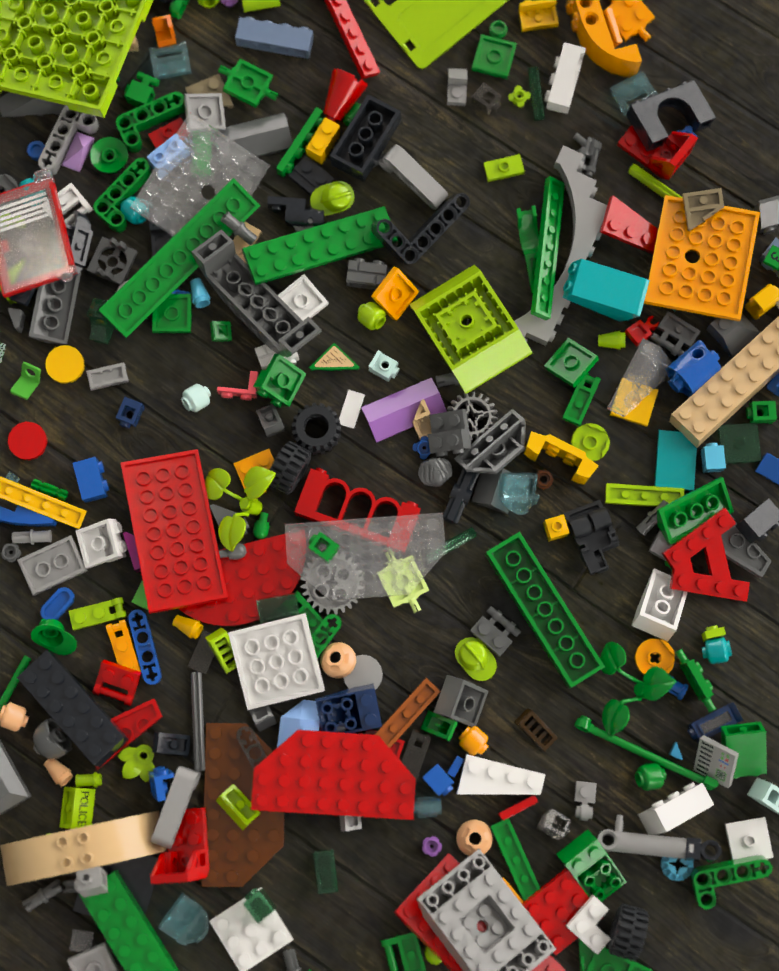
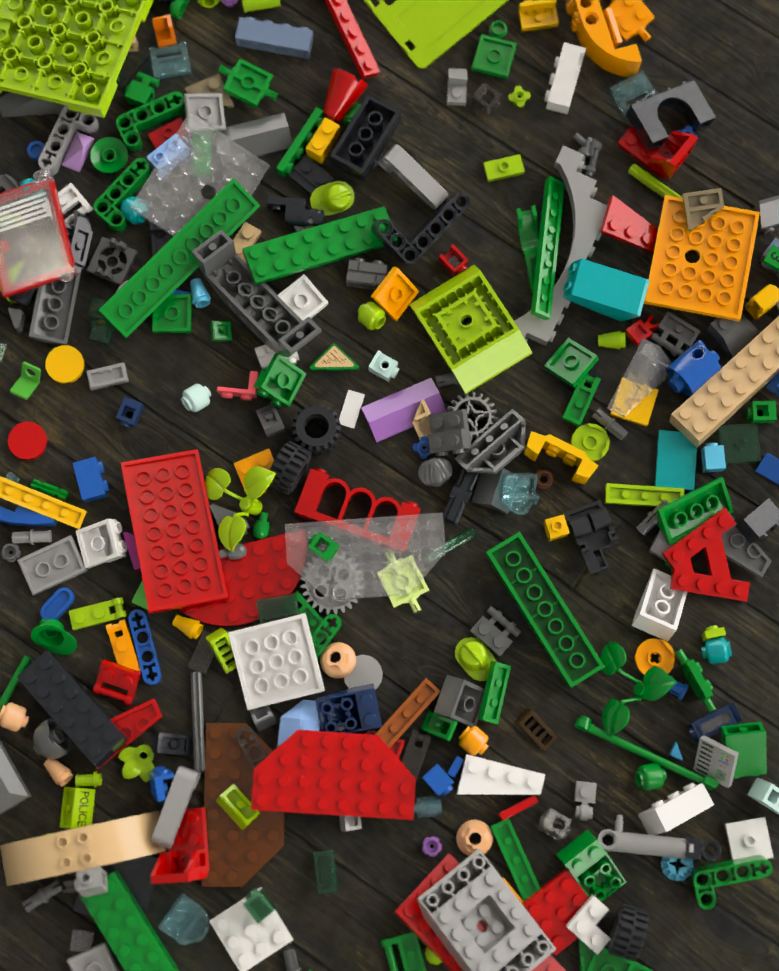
(238, 228): dark grey pin -> none
(454, 261): none -> red window
(494, 692): none -> green plate
(536, 93): clear green axle -> none
(610, 424): none -> dark grey axle

